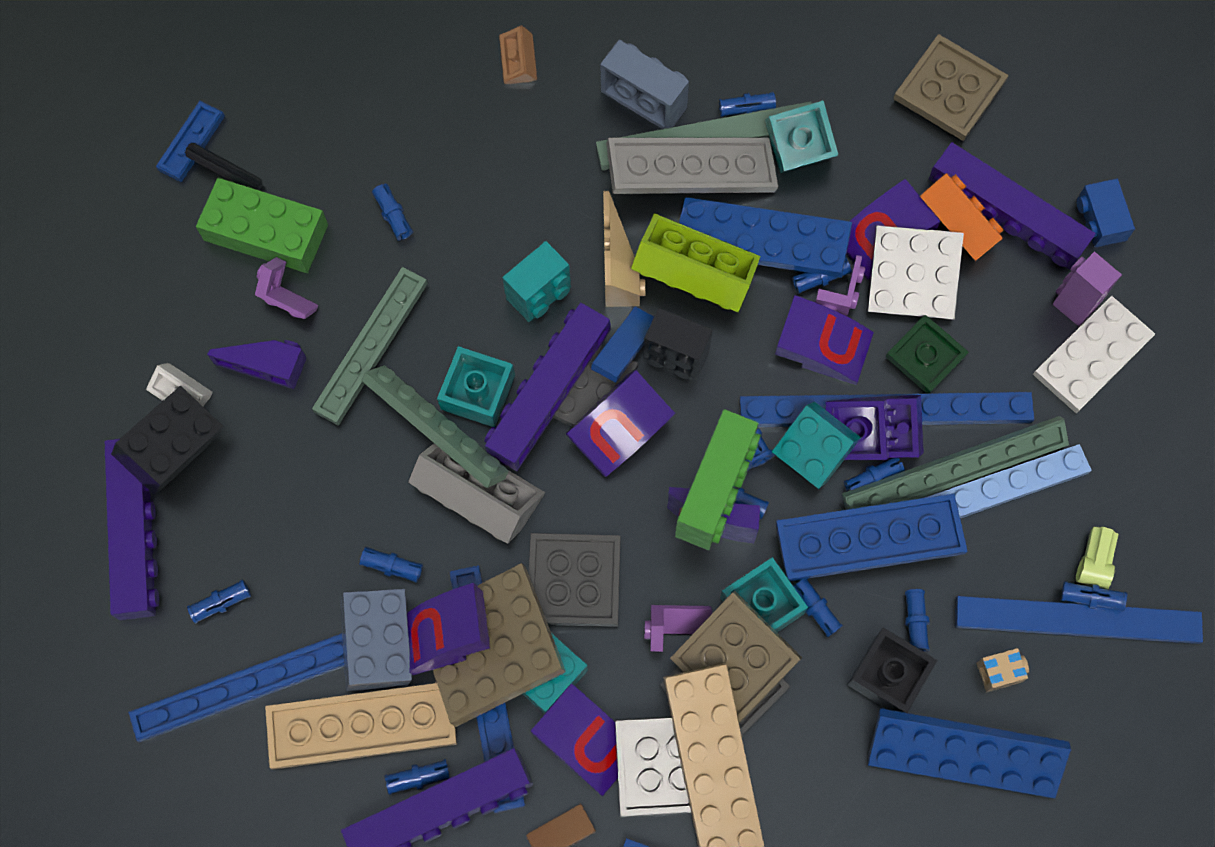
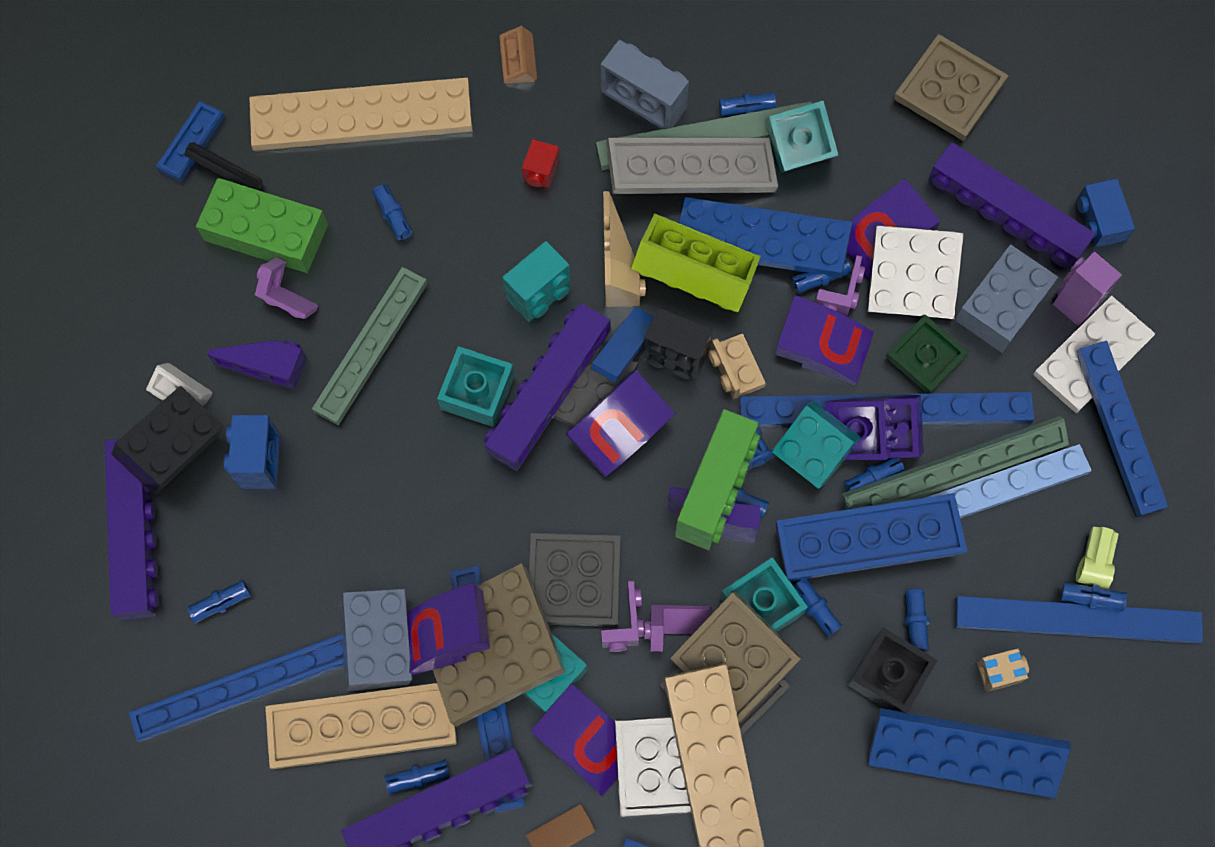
(253, 451): none -> blue brick
(360, 114): none -> tan plate
(391, 564): blue pin -> none
(435, 426): sand green plate -> none
(497, 509): light grey slope -> none
(540, 164): none -> red brick
(619, 639): none -> medium lavender bracket
(736, 365): none -> tan bracket
(962, 215): orange brick -> none
(1006, 298): none -> sand blue brick
(1122, 428): none -> blue plate

